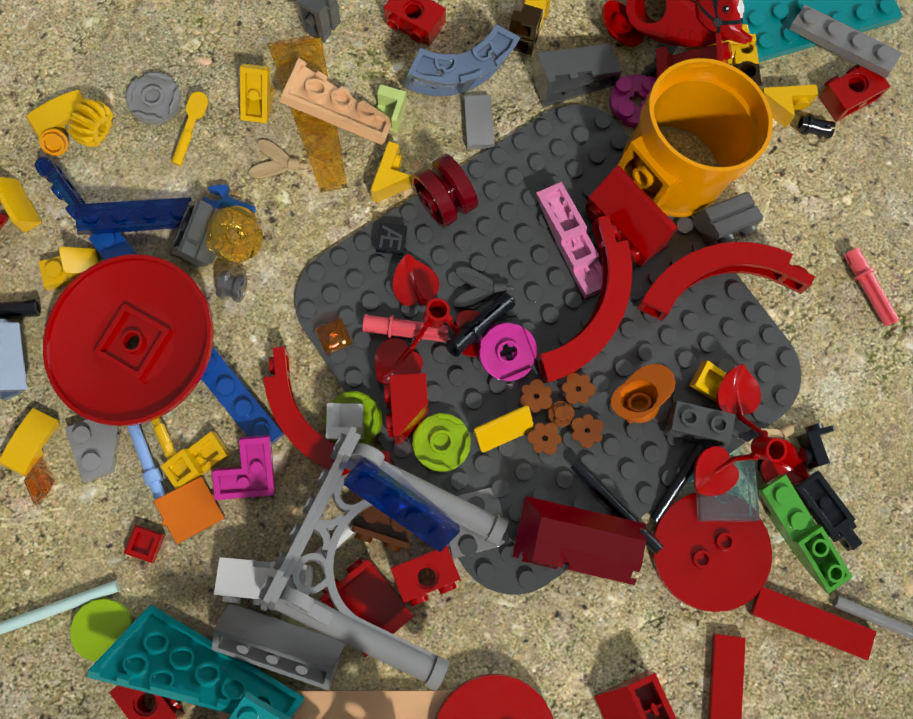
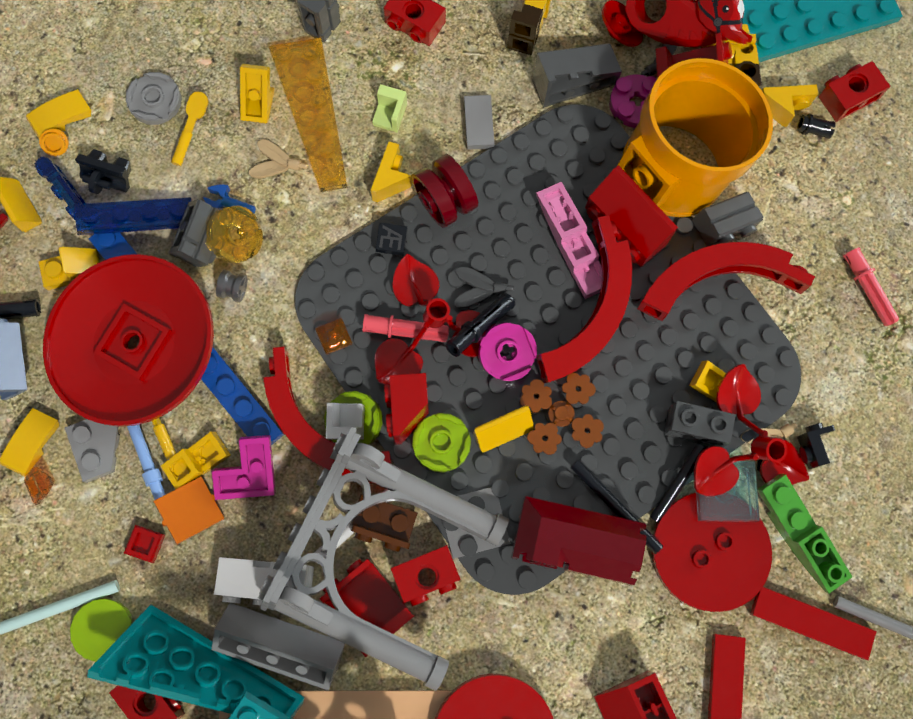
(90, 122): yellow gear -> none
(101, 174): none -> black hips
(319, 98): light nougat wing -> none
(401, 504): clear blue plate -> none
(461, 72): sand blue window -> none
(643, 393): orange piece -> none
(828, 510): black hinge -> none
(845, 41): light grey plate -> none

